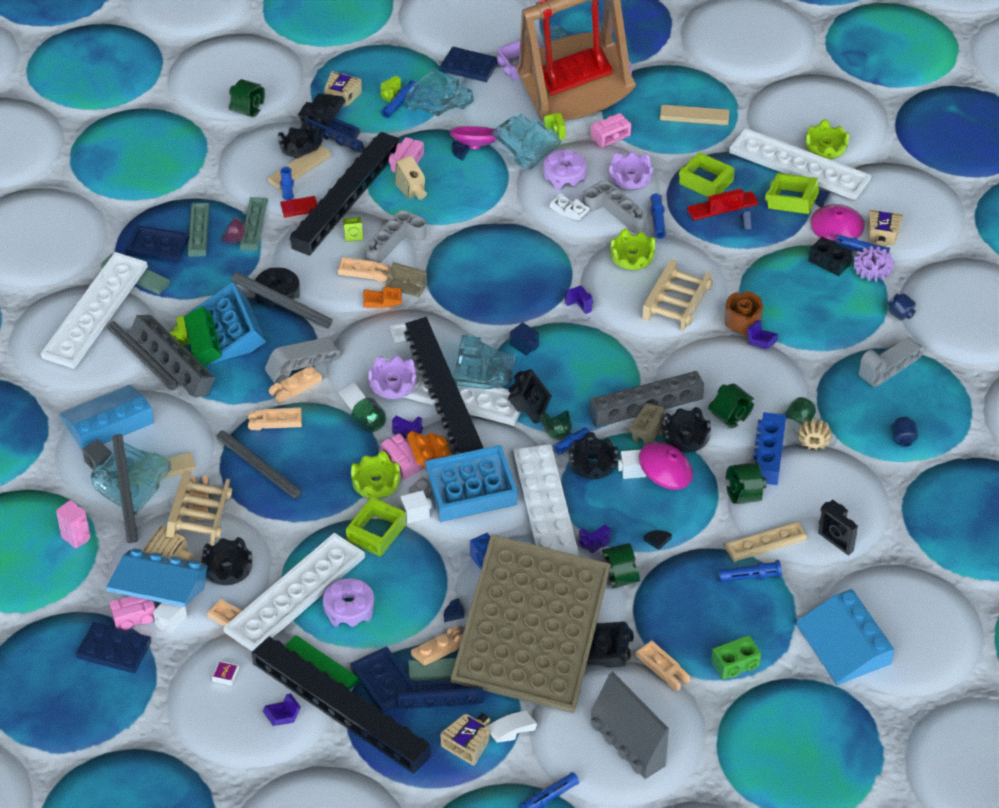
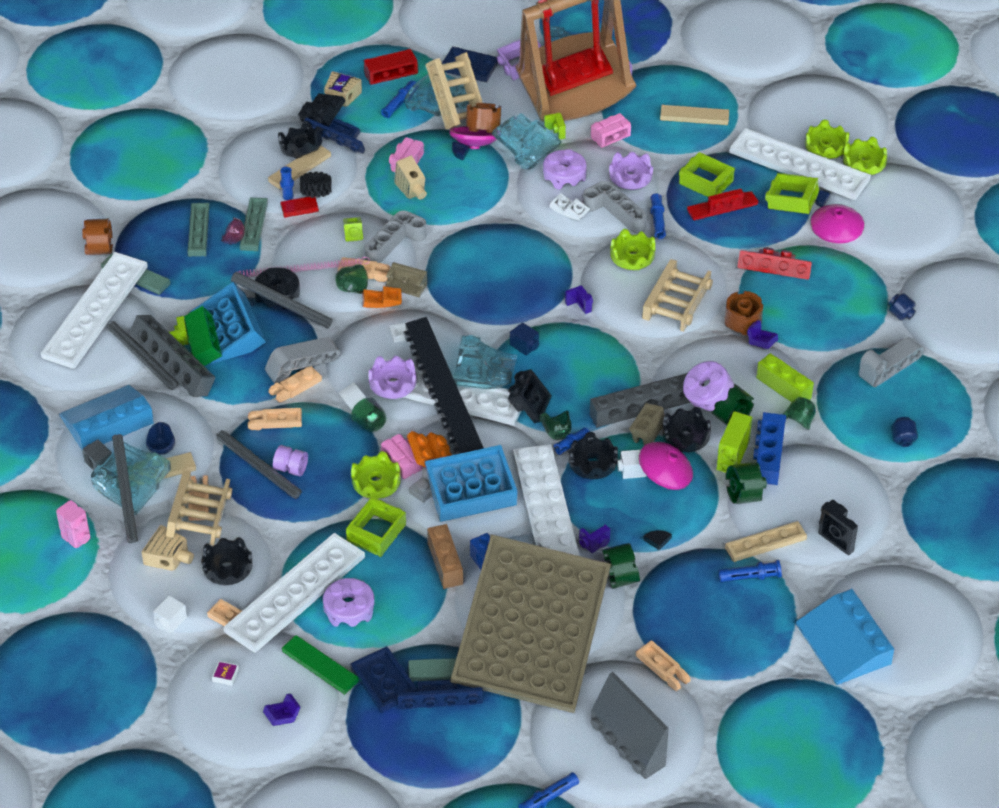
(98, 236): none -> dark orange brick
(113, 647): dark blue plate -> none
(131, 612): bright pink brick -> none
(157, 243): dark blue plate -> none
(158, 578): dark azure slope -> none
(160, 438): none -> dark blue hair
(246, 98): dark green brick -> none
(290, 460): none -> lavender wheel
(312, 266): none -> bright pink piece
(315, 184): none -> black tyre
(341, 704): black brick -> none
(343, 194): black brick -> none
(357, 277): none -> clear green hair
(390, 66): none -> red brick
(390, 88): lime bracket -> none
(404, 427): dark purple bracket -> none
(415, 506): white brick -> none
(438, 647): light nougat hinge -> none
(442, 91): none -> tan fence
(445, 556): none -> medium nougat brick
(453, 611): dark blue tile -> none
(467, 737): tan torso -> none
(483, 117): none -> dark orange brick
(508, 726): white slope -> none
(611, 644): black plate -> none
(715, 391): none -> lavender plate
(734, 441): none -> lime window
(736, 657): bright green brick -> none
(746, 219): dark blue tile -> none
(775, 263): none -> bracket
(783, 378): none -> lime brick
(814, 434): tan gear -> none
(830, 256): black brick -> none
(854, 244): blue pin -> none
(869, 150): none -> lime plate
(873, 263): lavender gear -> none
(883, 227): tan torso -> none

